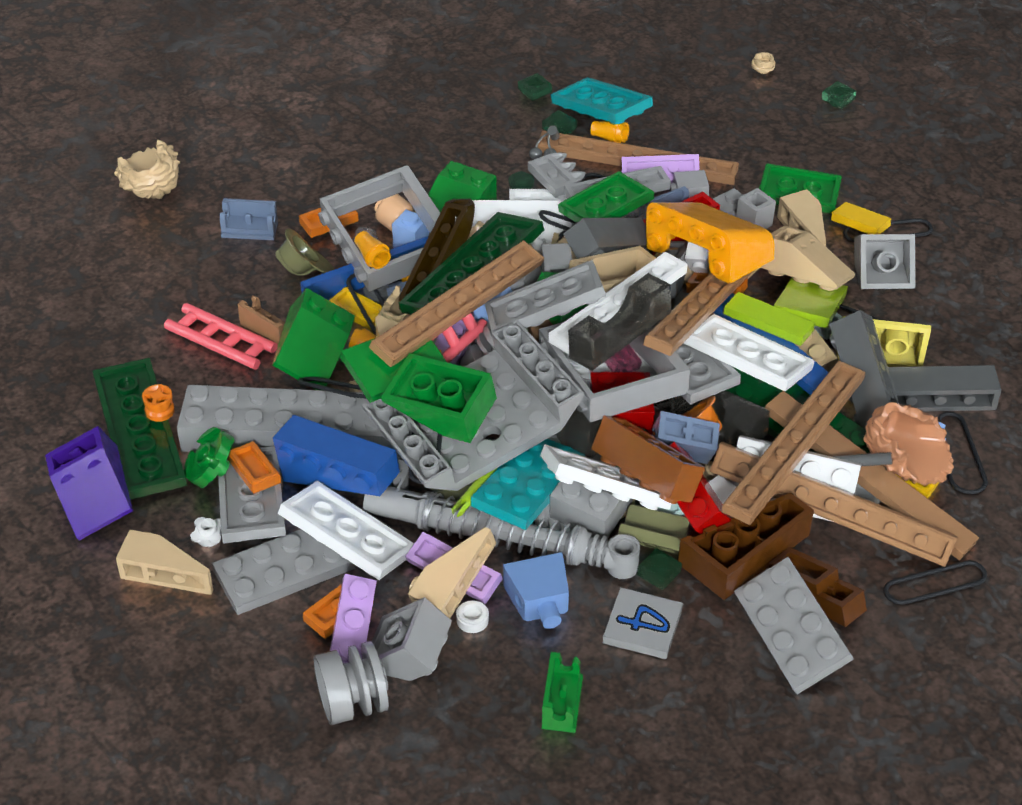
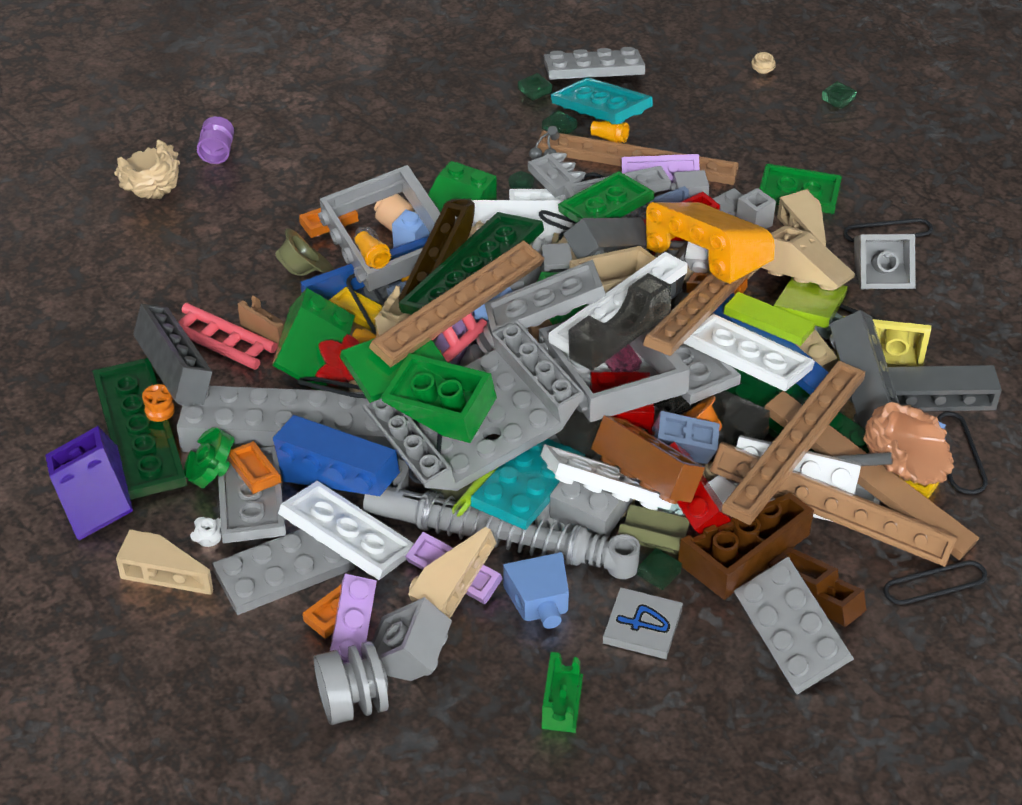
(172, 355): none -> dark grey brick
(215, 140): none -> medium lavender wheel
(248, 219): sand blue hinge -> none
(334, 367): none -> red plate
(472, 616): white tile -> none
(594, 64): none -> light grey plate
(860, 219): yellow tile -> none

